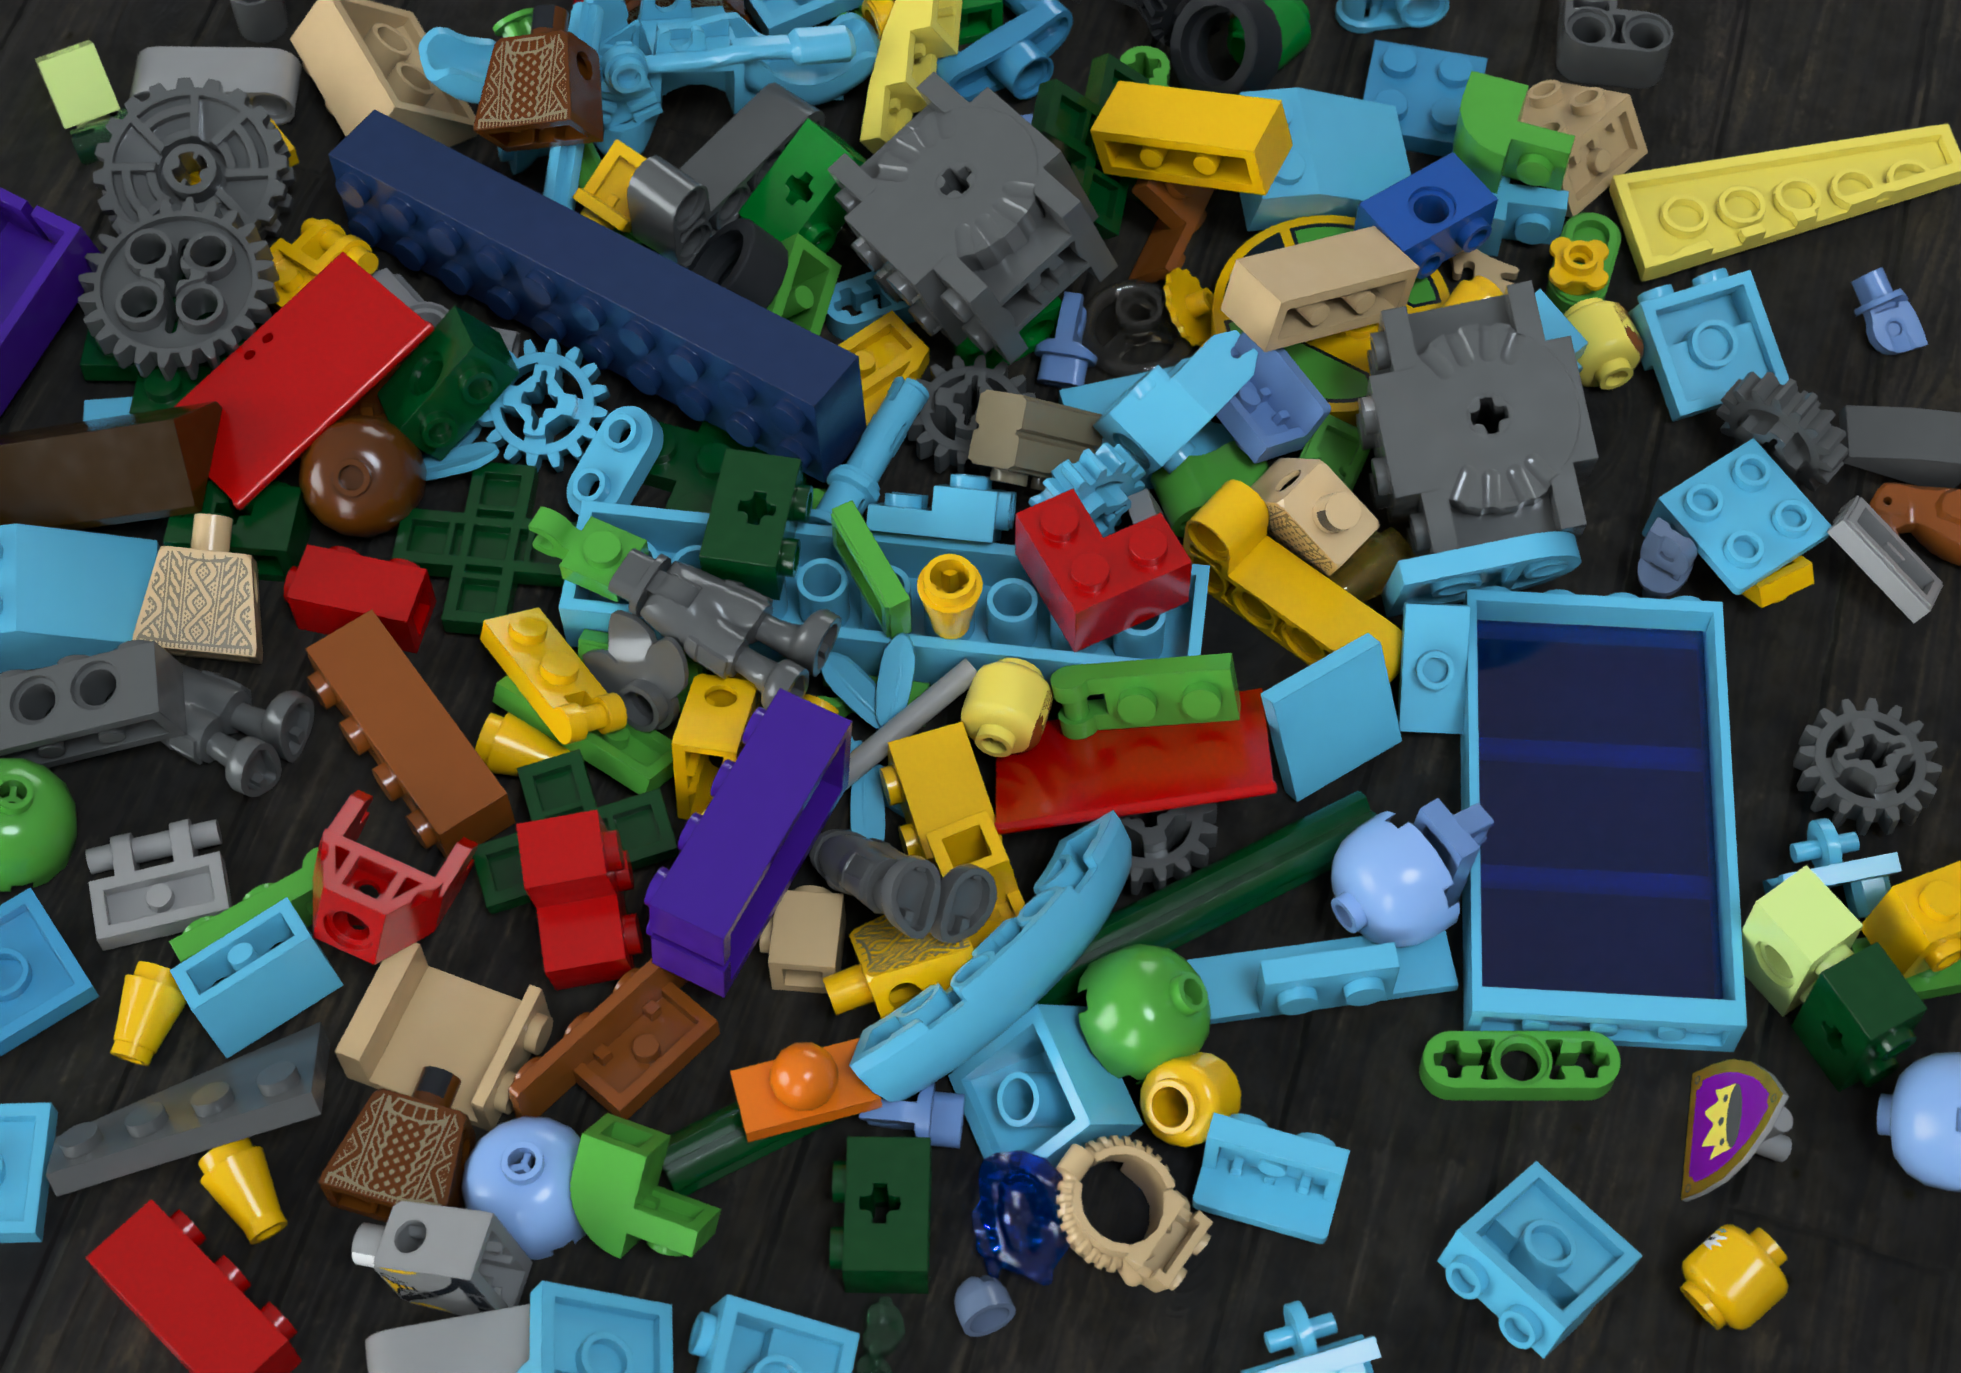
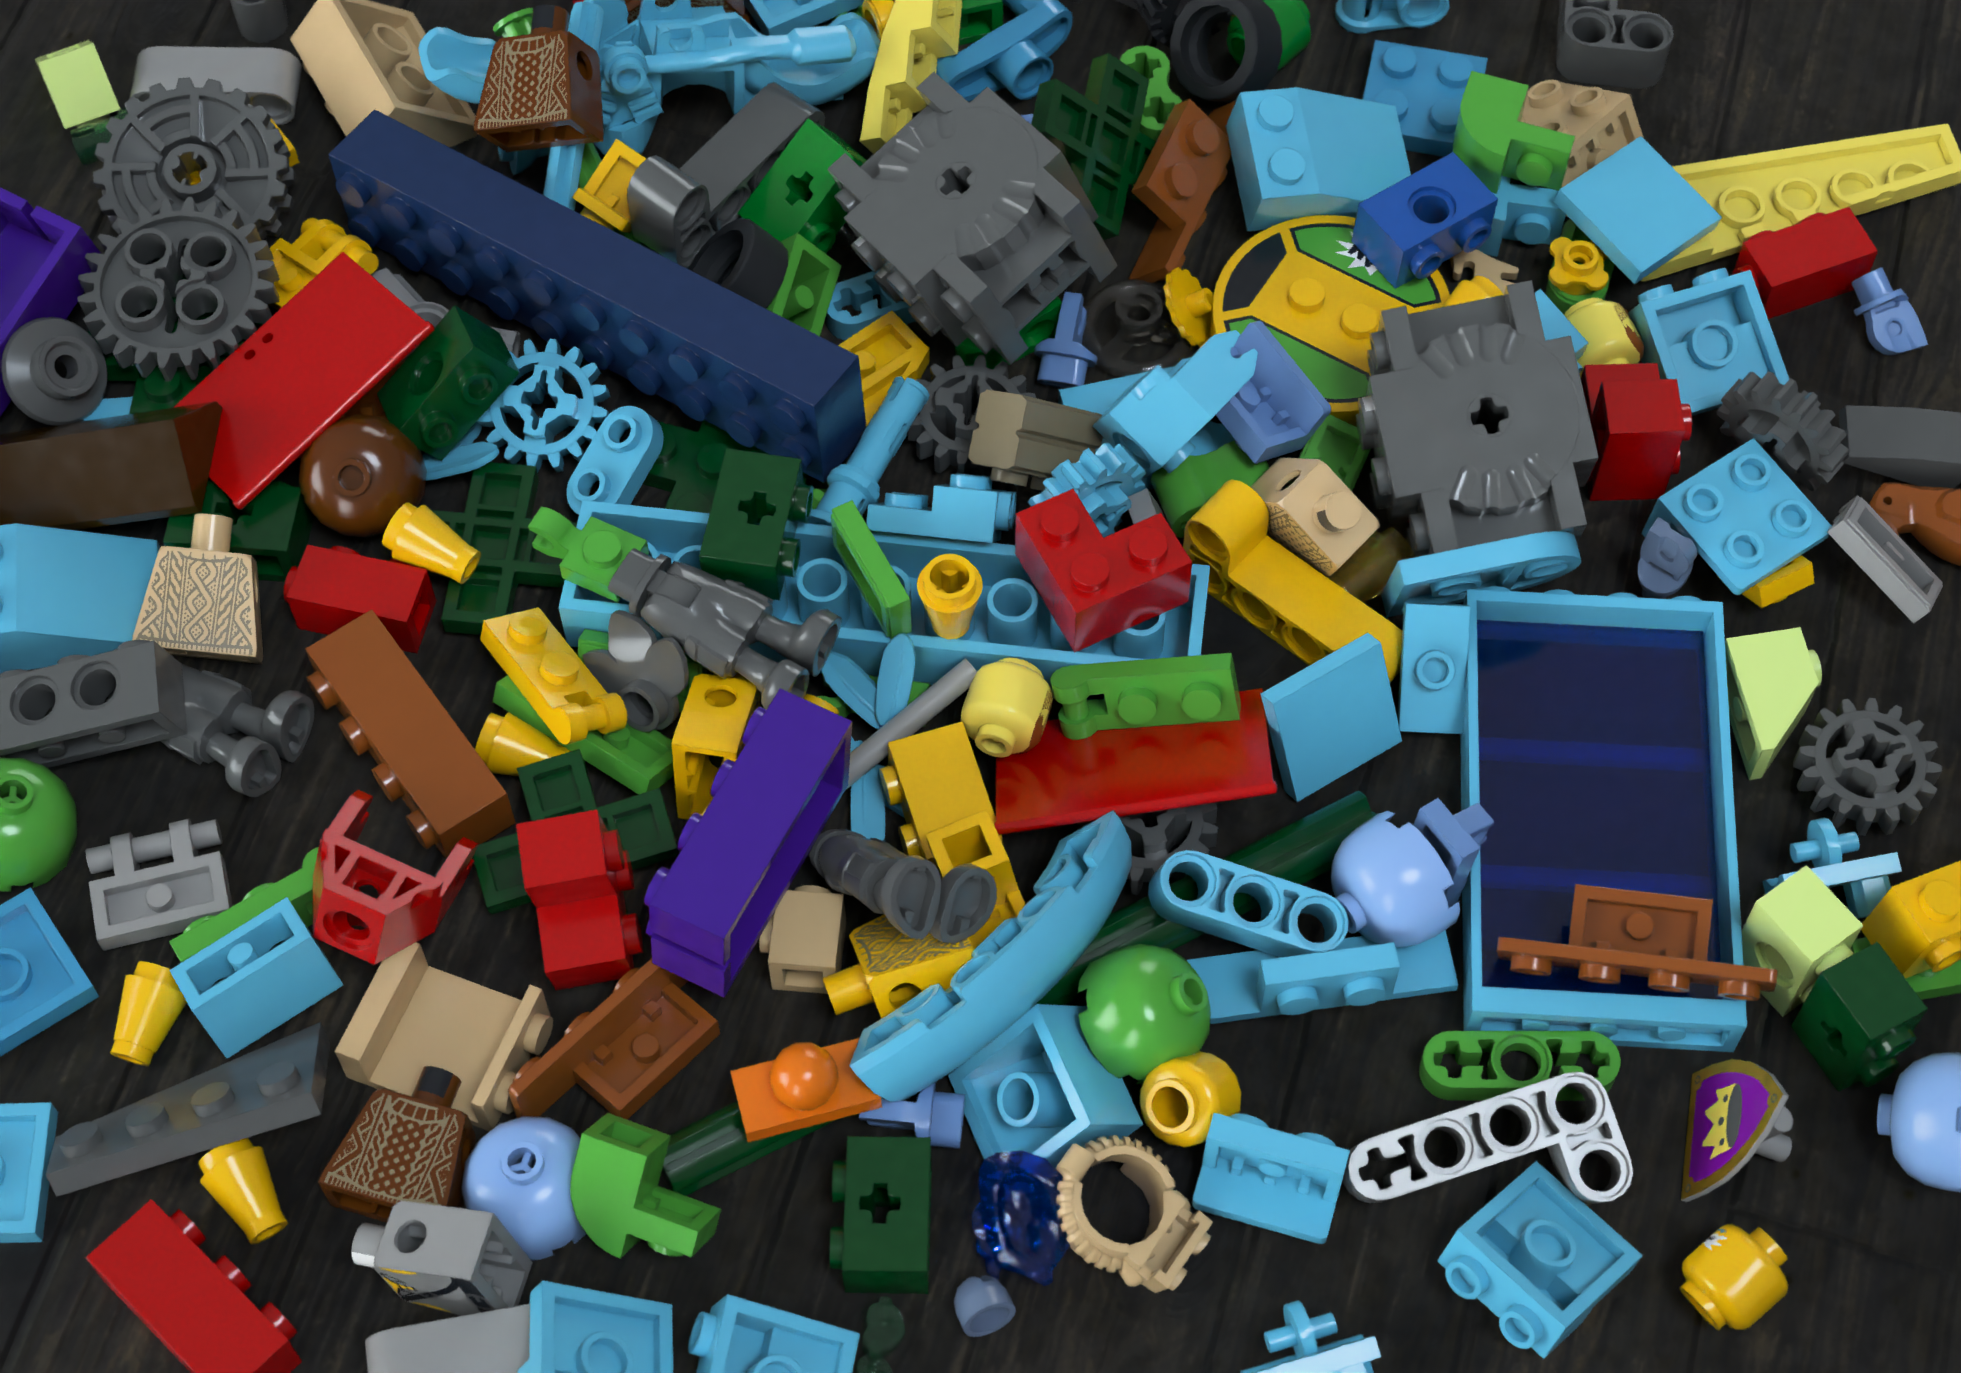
(31, 373): none -> dark grey piece
(429, 543): none -> yellow cone
(1192, 137): yellow brick -> none
(1215, 913): none -> medium azure beam
(1318, 288): tan brick -> none
(1479, 1149): none -> beam
(1635, 430): none -> red brick
(1637, 209): none -> medium azure tile
(1642, 937): none -> dark orange bracket
(1768, 692): none -> yellowish green slope
(1807, 260): none -> red brick

